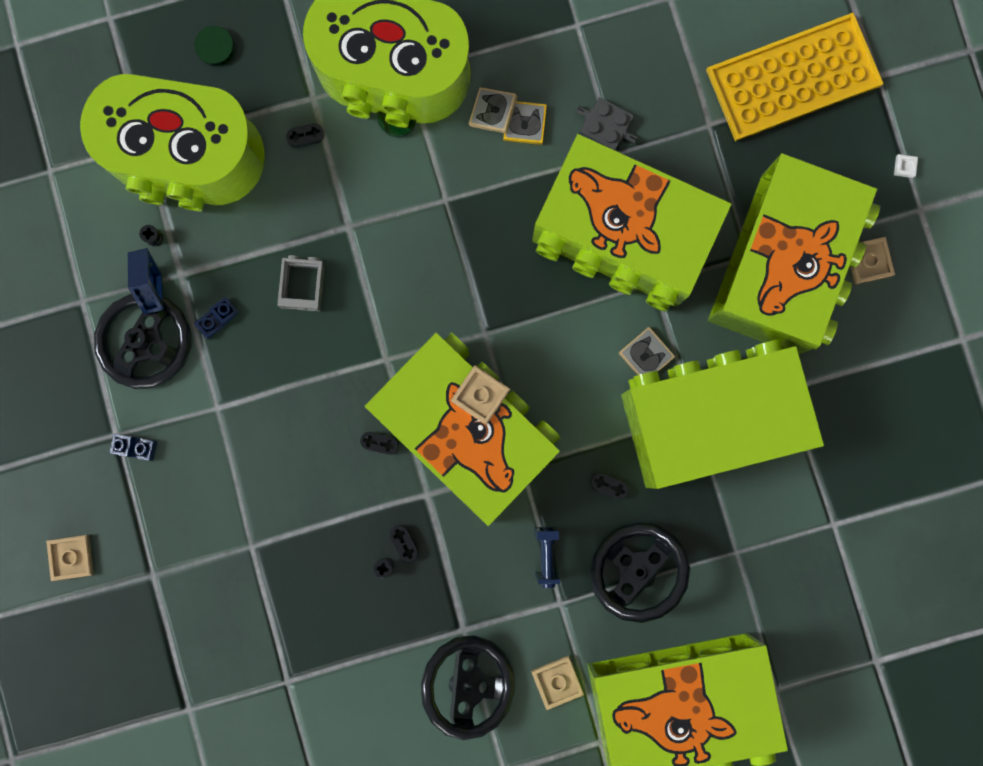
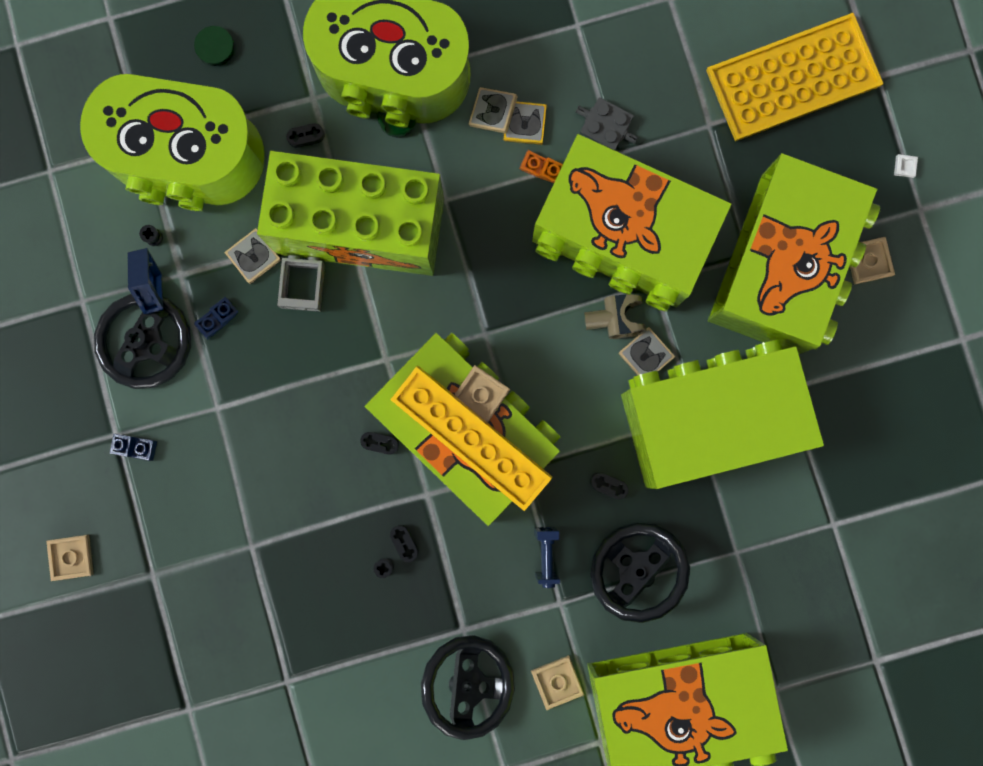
(252, 256): none -> tile
(351, 213): none -> lime brick
(471, 438): none -> yellow plate
(540, 167): none -> orange slope
(614, 317): none -> dark tan connector

